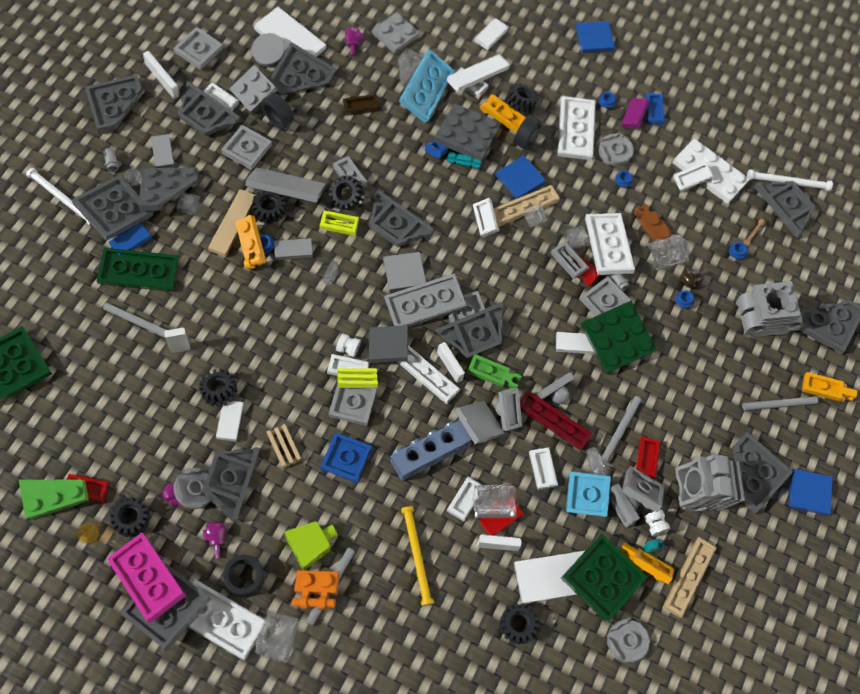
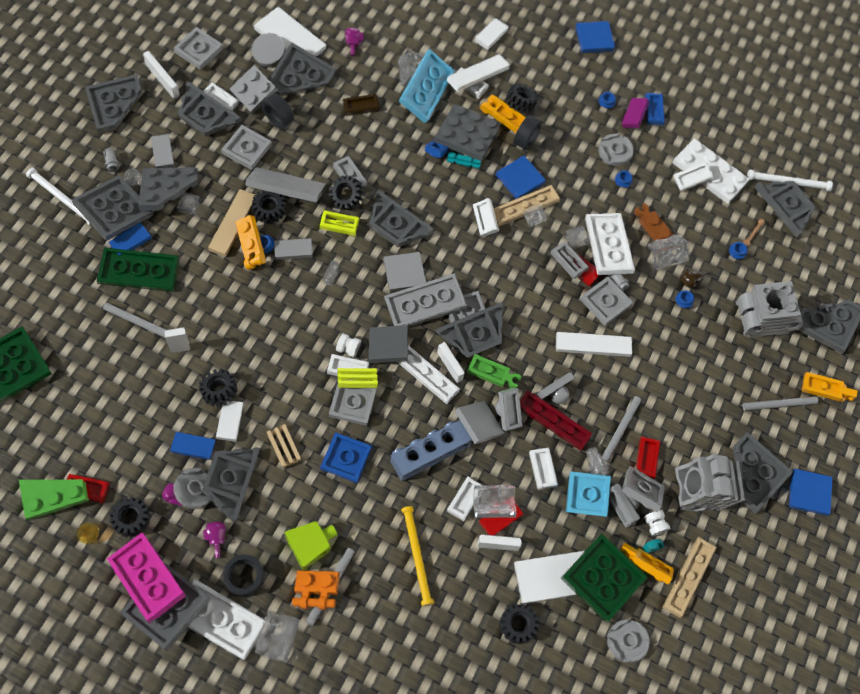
(193, 446): none -> blue tile
(395, 32): light grey plate -> none
(576, 128): white tile -> none
(618, 337): dark green plate -> none

